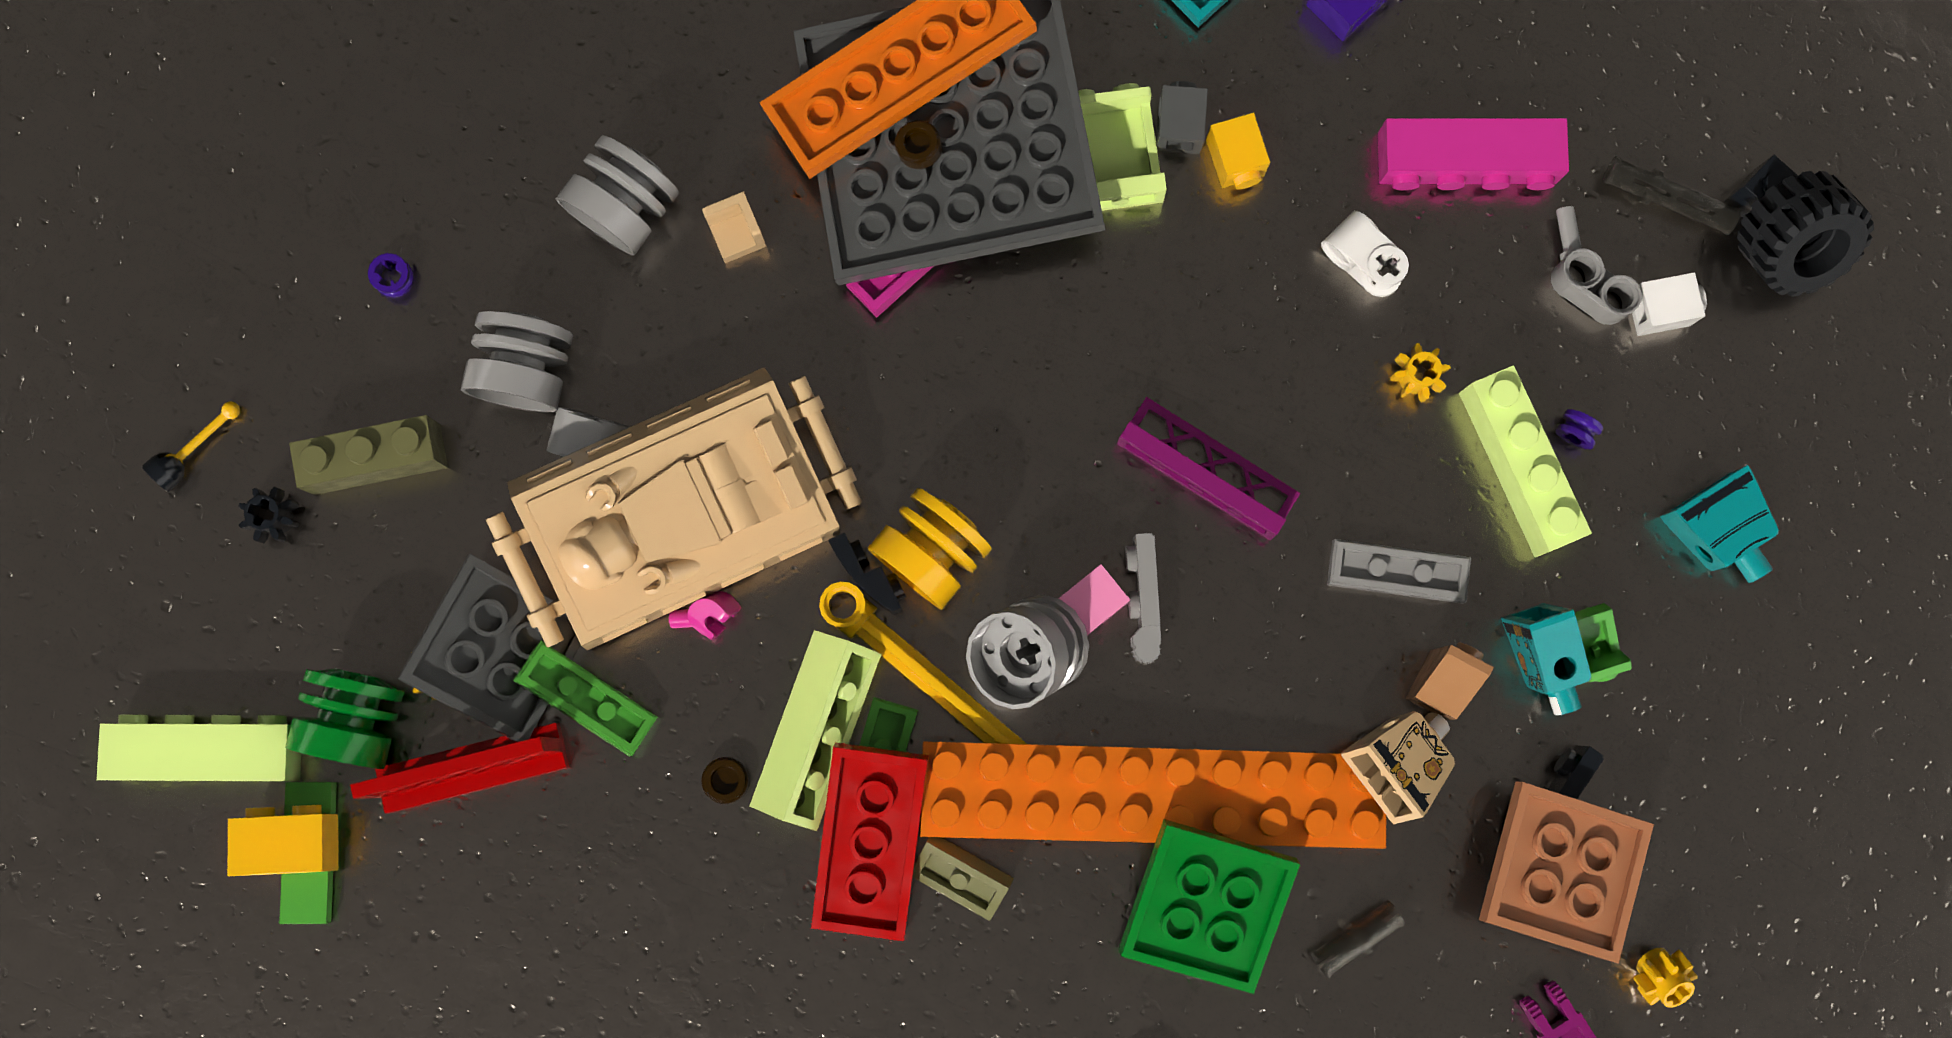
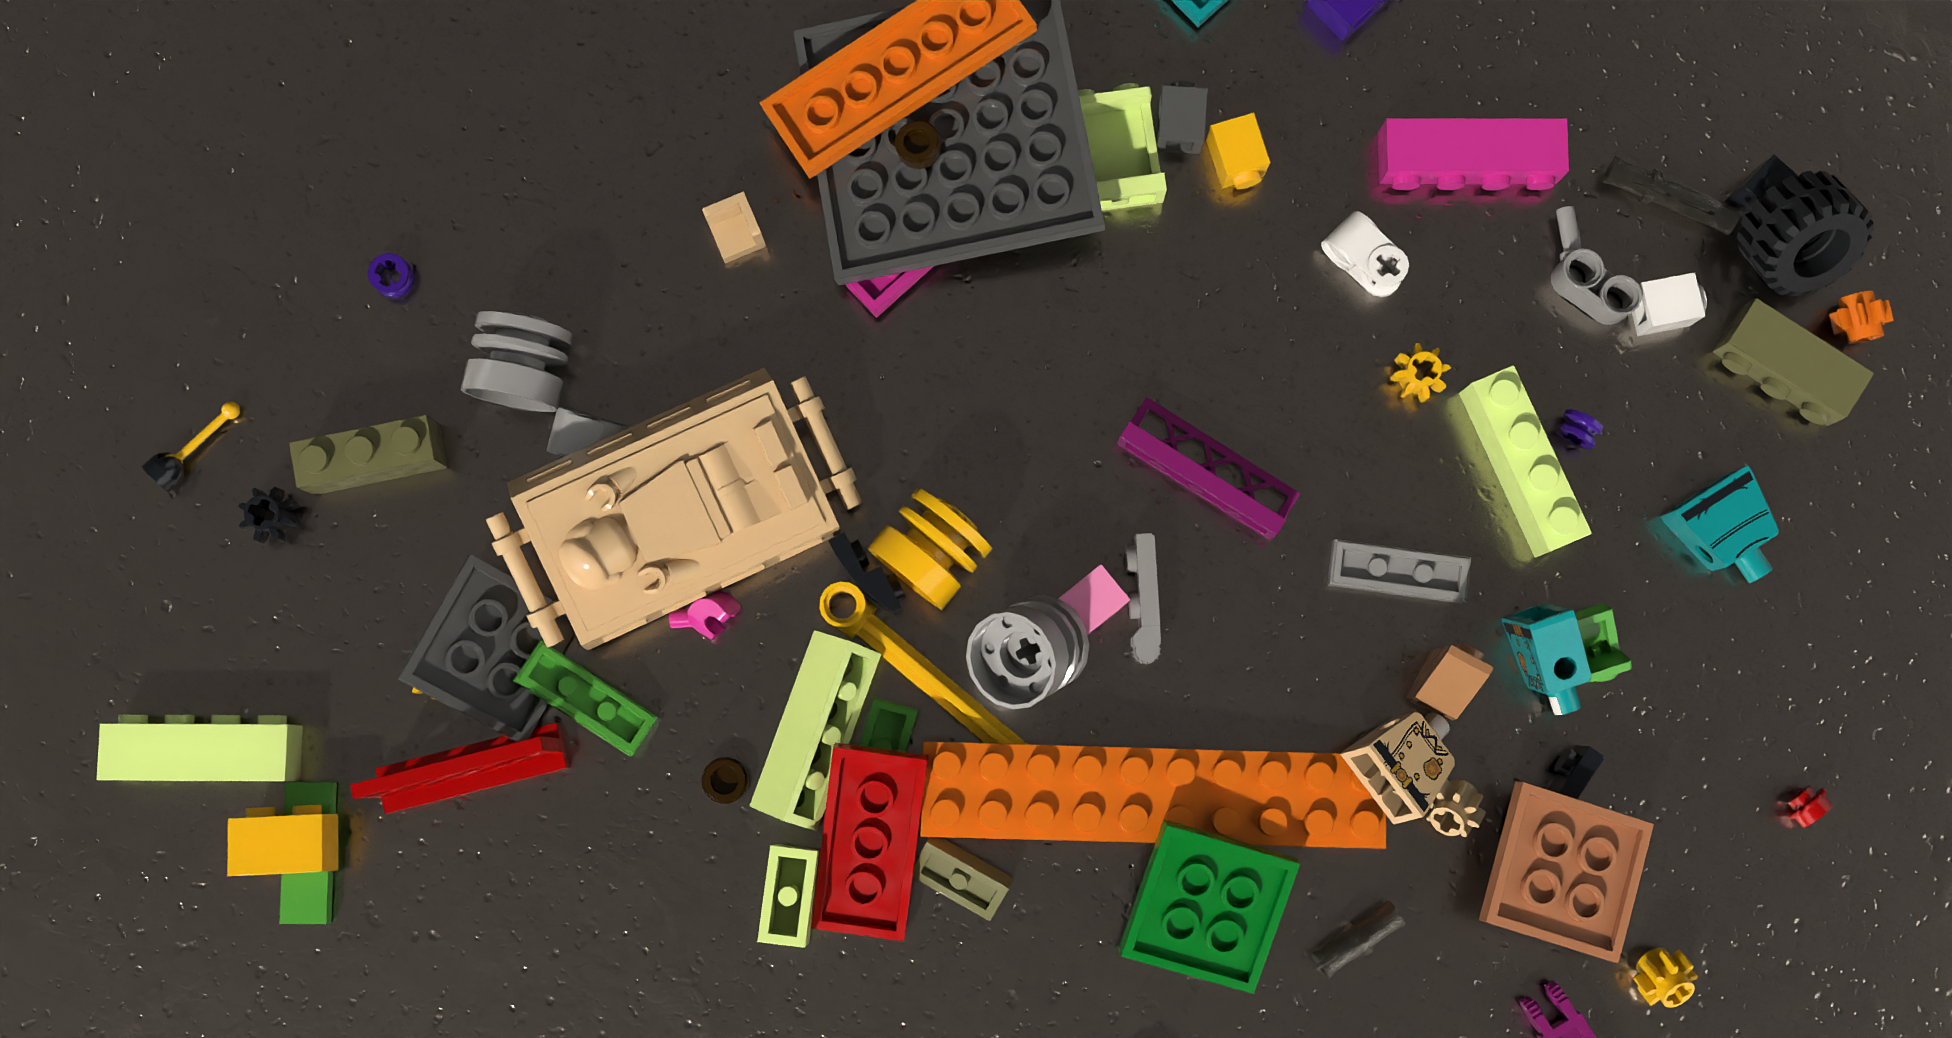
(345, 718): green wheel -> none
(618, 194): light grey wheel -> none
(789, 895): none -> yellowish green brick
(1456, 808): none -> tan gear
(1792, 363): none -> olive brick
(1809, 805): none -> red plate
(1861, 317): none -> orange gear

